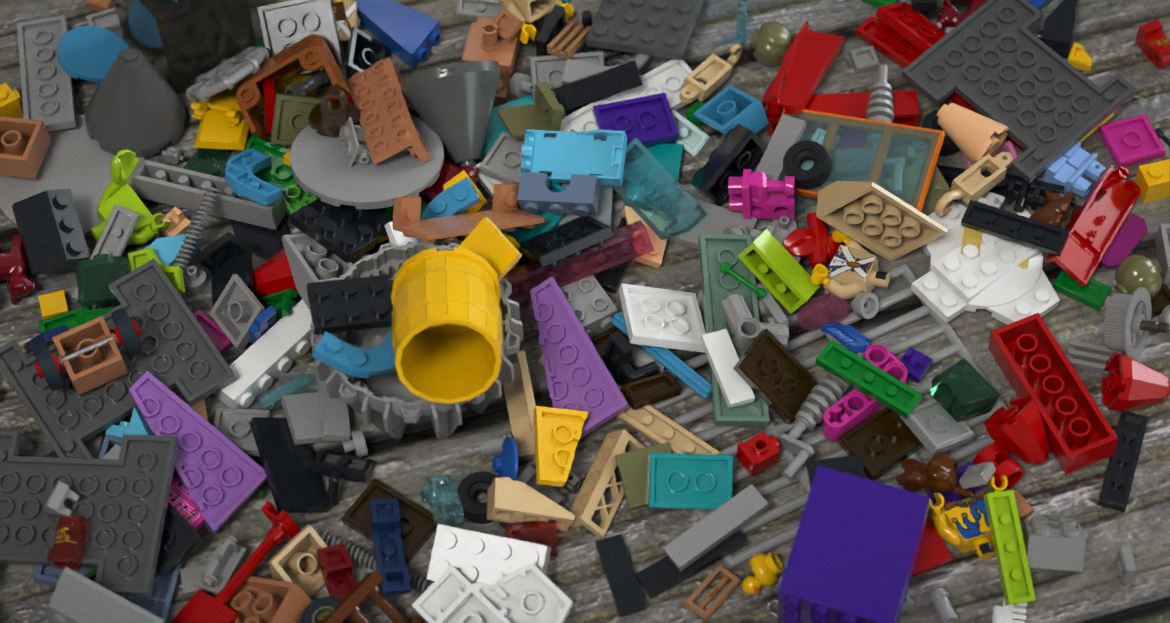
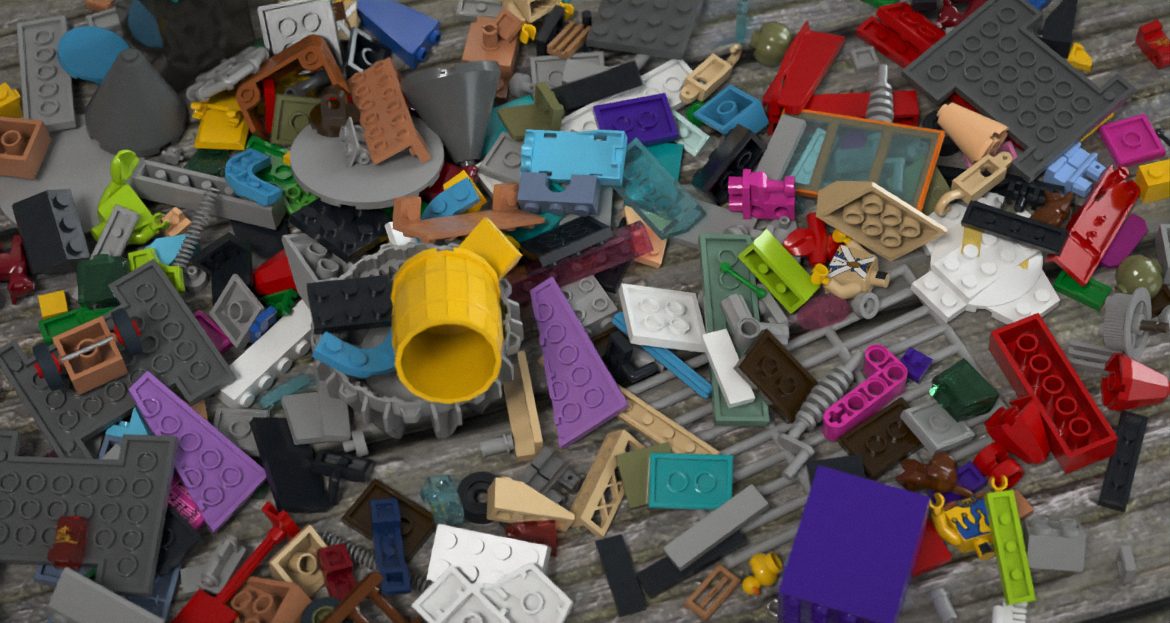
(45, 337): dark blue tile -> none
(56, 500): light grey tile -> none
(507, 460): blue dish -> none
(555, 443): yellow wing -> none
(650, 390): dark brown tile -> none
(757, 459): red brick -> none
(805, 151): black tyre -> none
(847, 336): blue piece -> none
(869, 379): green plate -> none
(977, 475): light grey tile -> none

